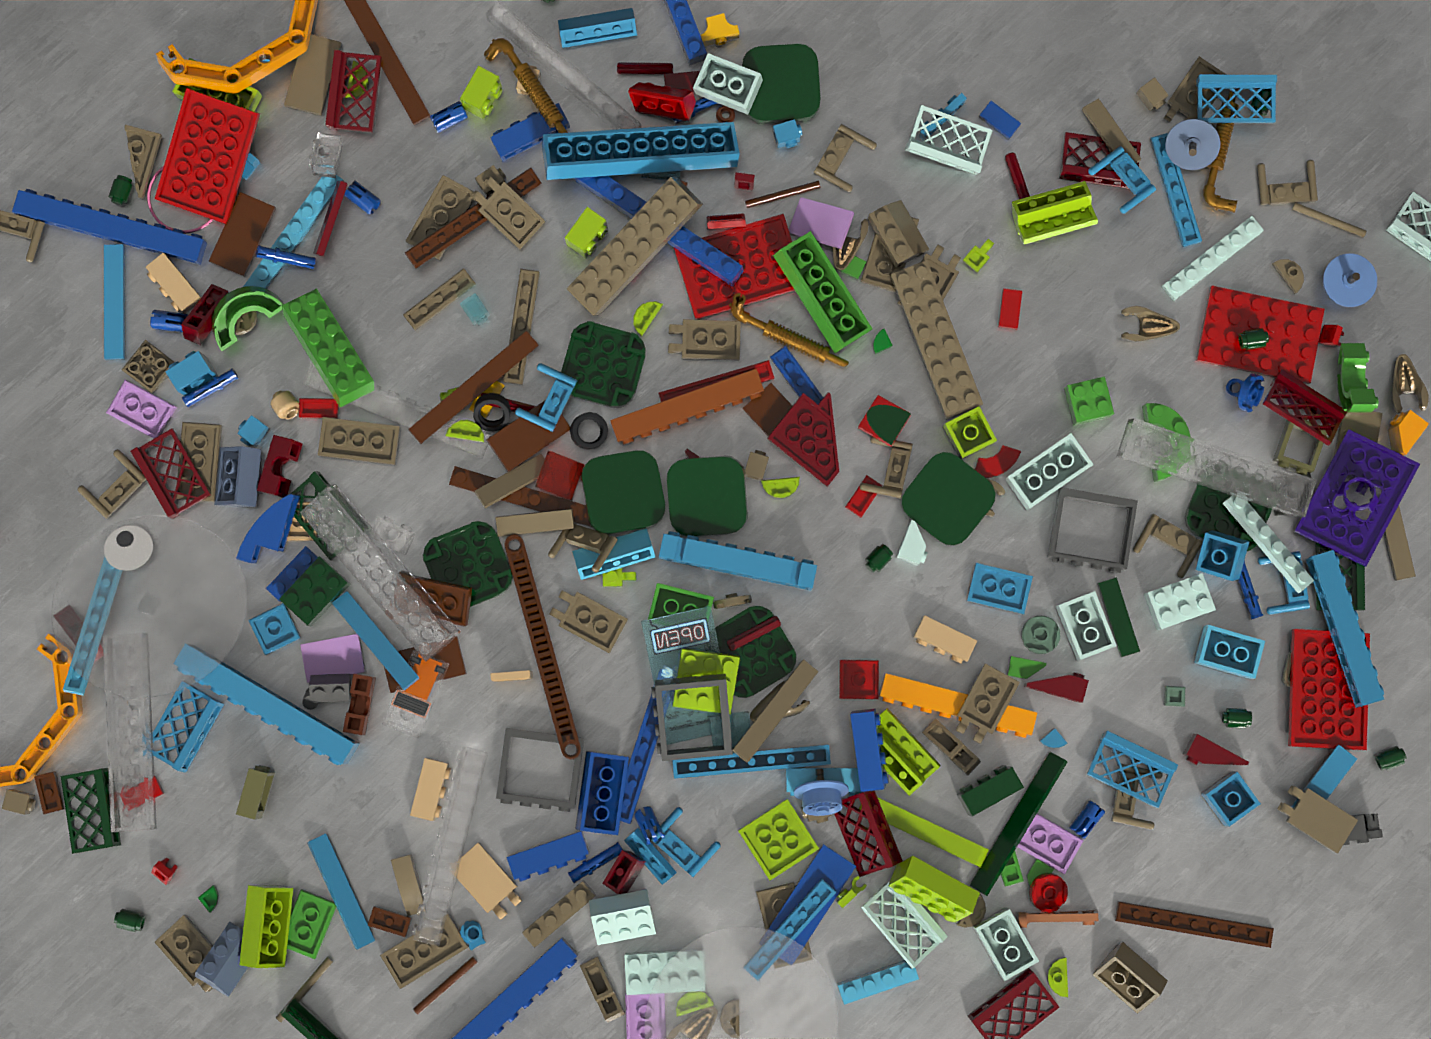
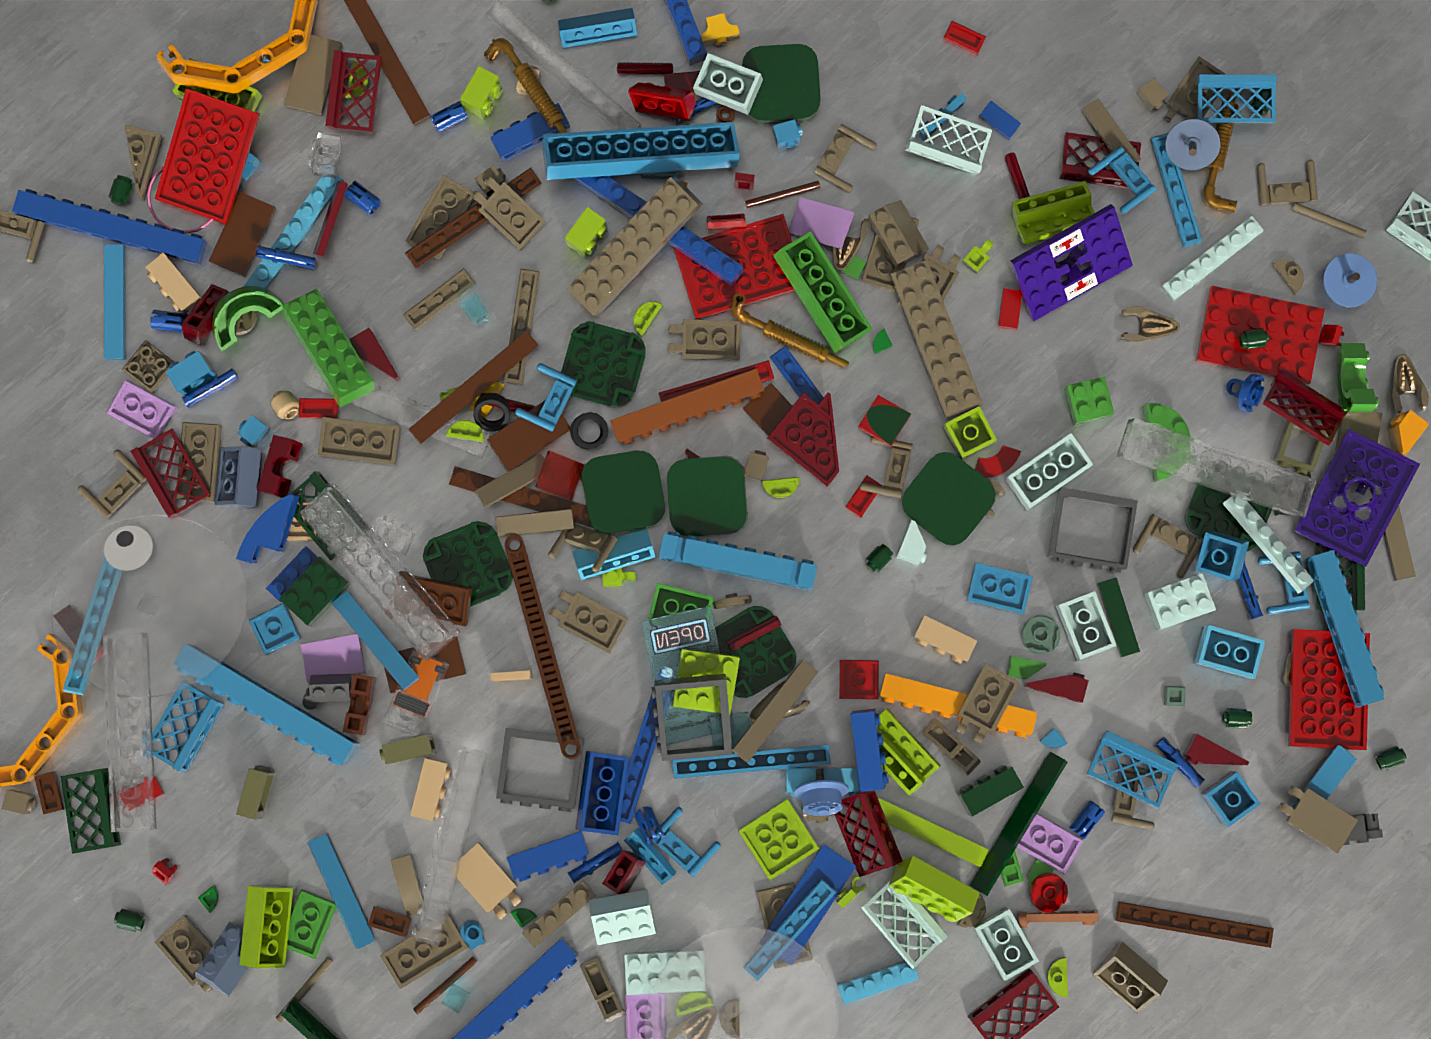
(371, 351): none -> dark red slope
(407, 749): none -> olive window
(456, 998): none -> clear light blue brick
(523, 916): none -> green tile
(964, 37): none -> red tile
(1040, 273): none -> dark purple plate
(1183, 765): none -> blue pin

